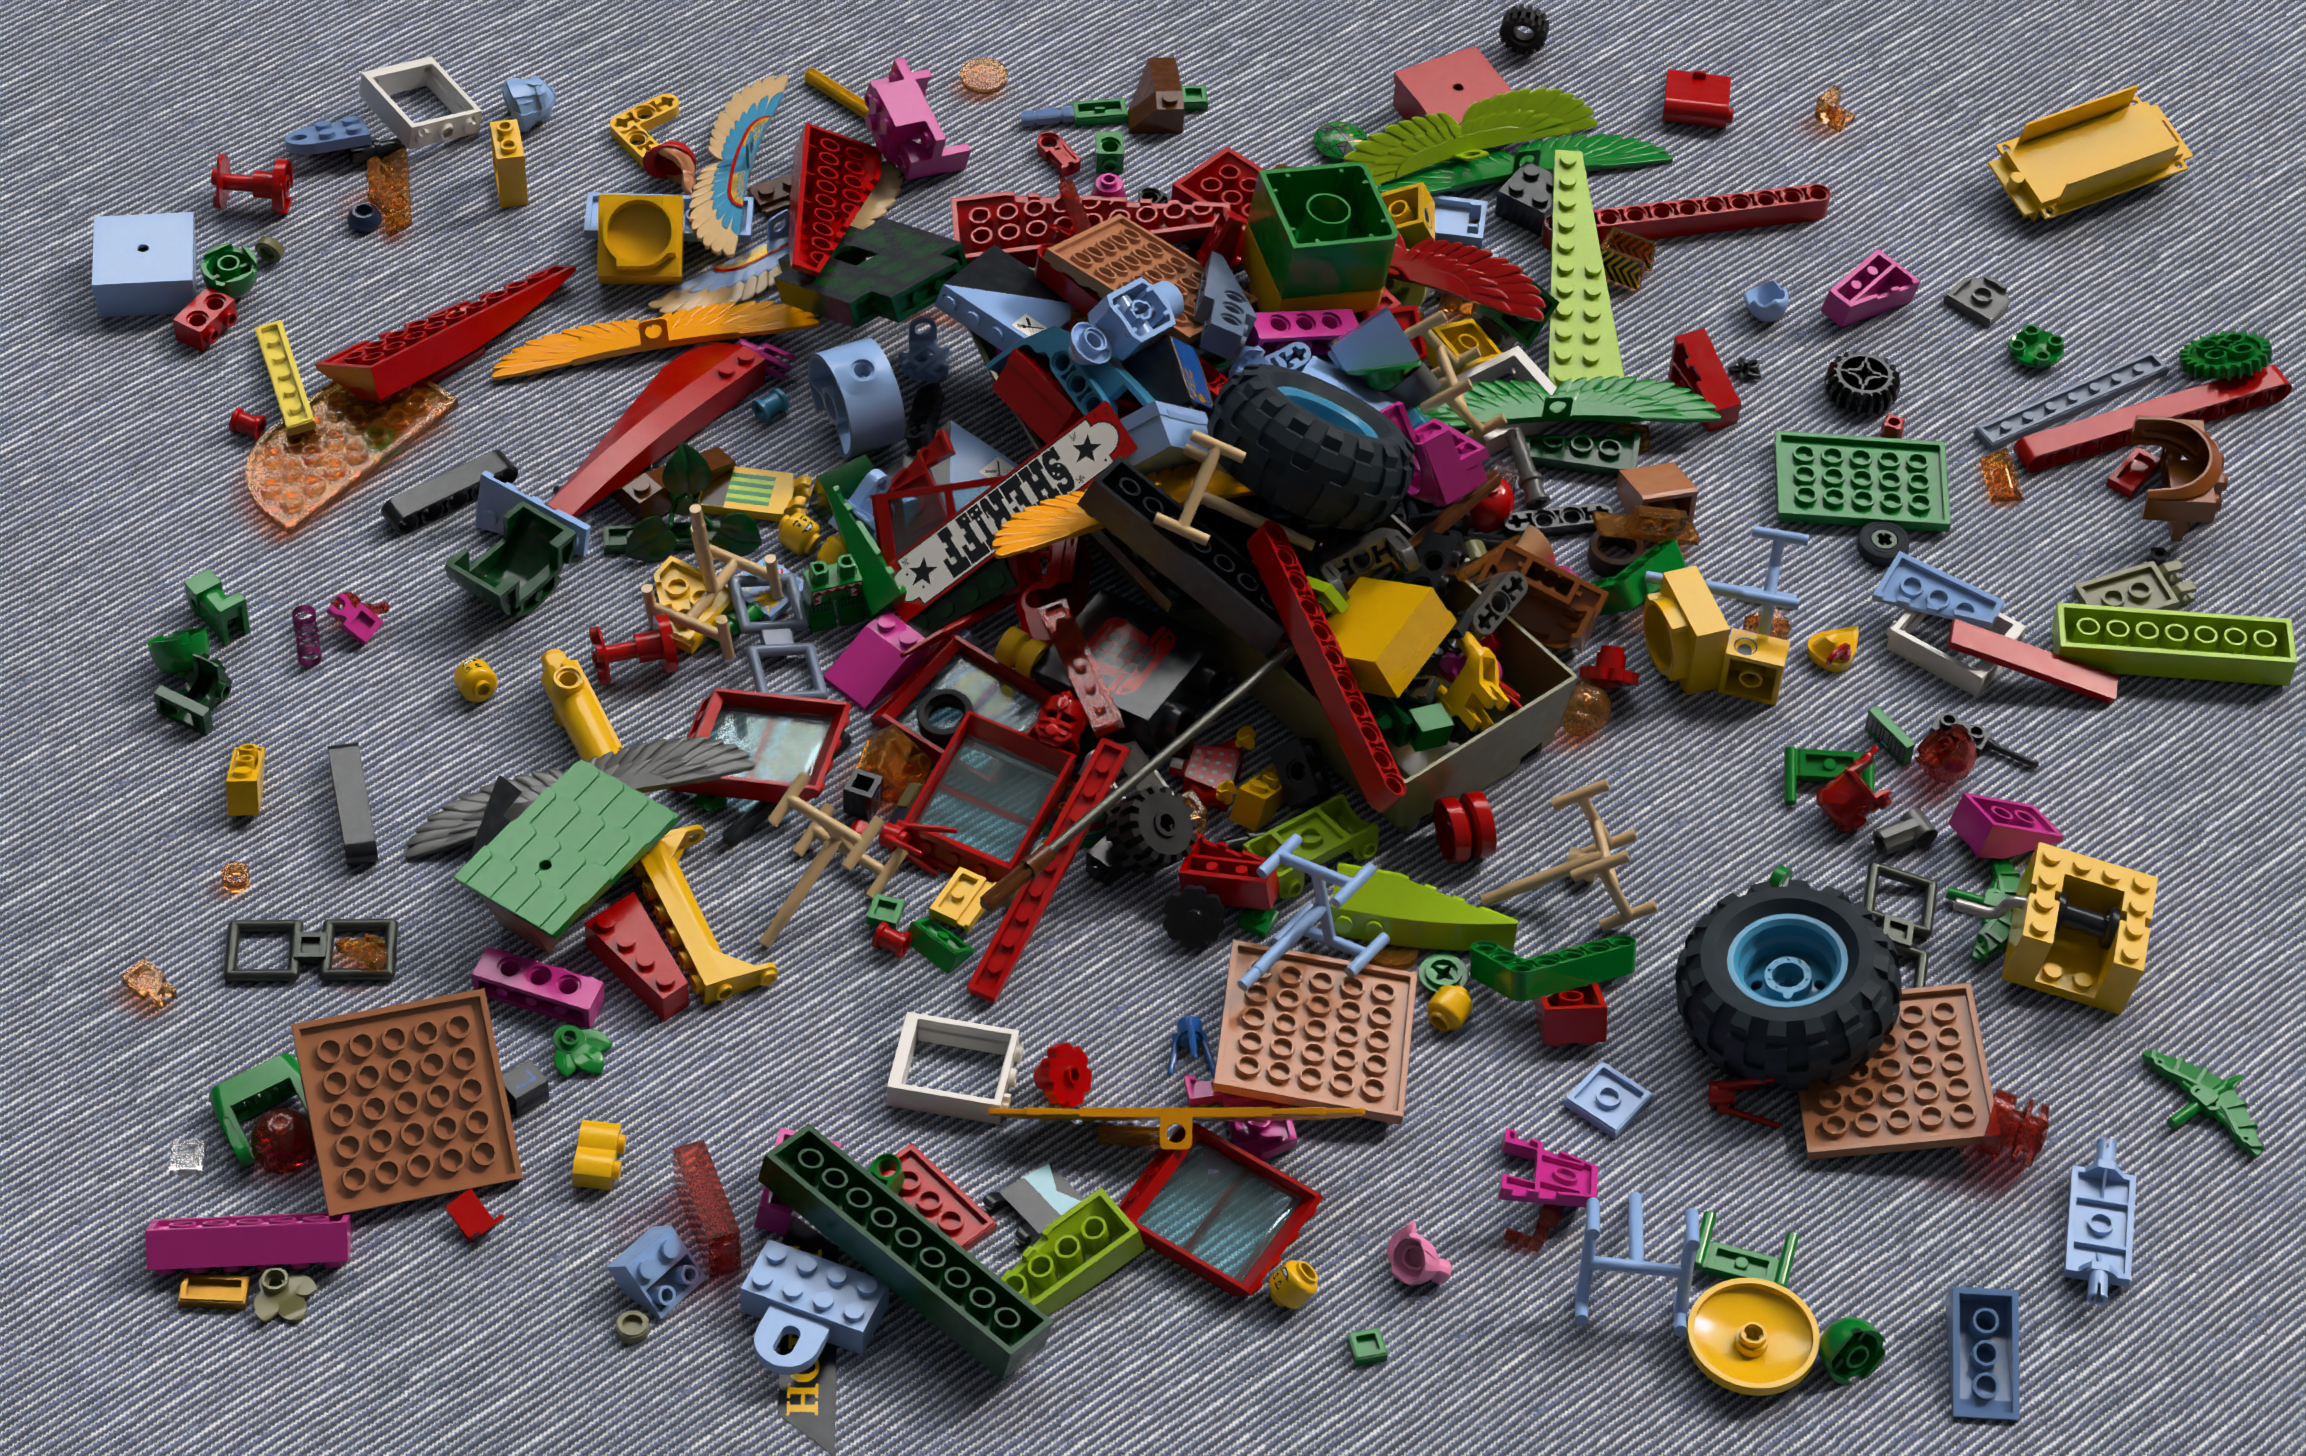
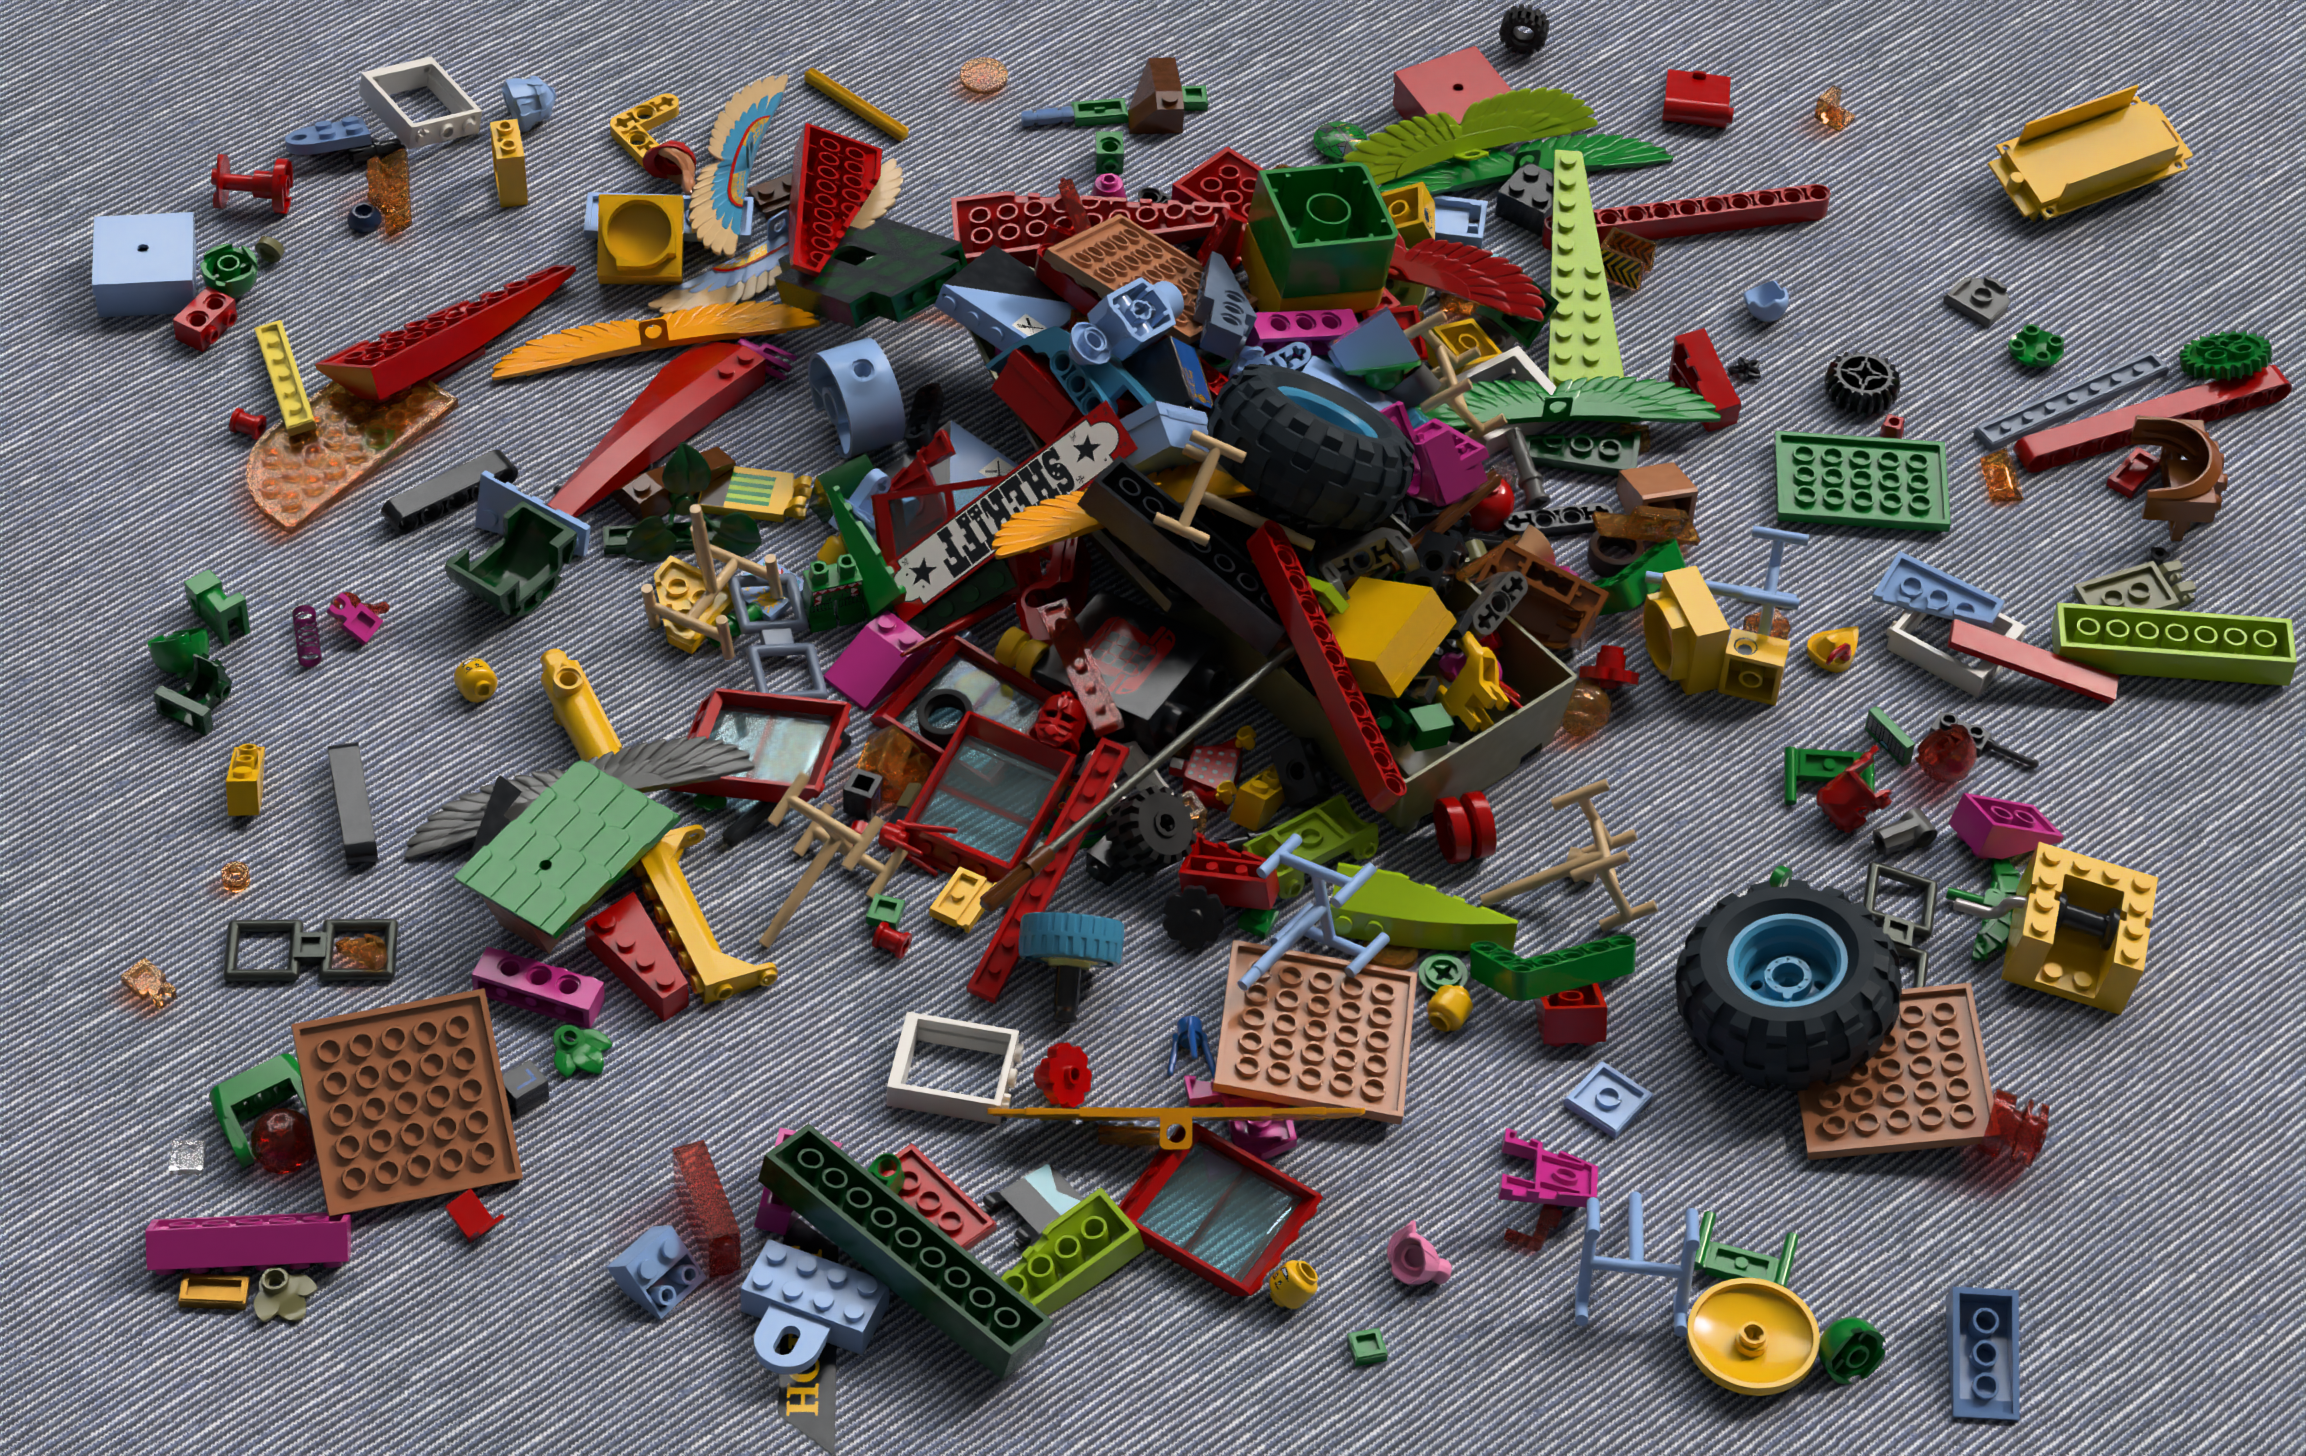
(597, 1155): yellow brick -> none
(632, 1327): olive tile -> none
(645, 648): red piece -> none
(770, 405): dark azure bush -> none
(798, 533): yellow head -> none
(902, 114): dark pink piece -> none
(921, 346): light blue piece -> none
(938, 944): green slope -> none
(1060, 155): red piece -> none
(1071, 945): none -> dark azure wheel
(1723, 1093): red plant -> none
(1869, 290): dark pink wedge -> none
(1886, 533): black bush -> none
(2100, 1223): light blue plate -> none
(2209, 1098): green bar -> none

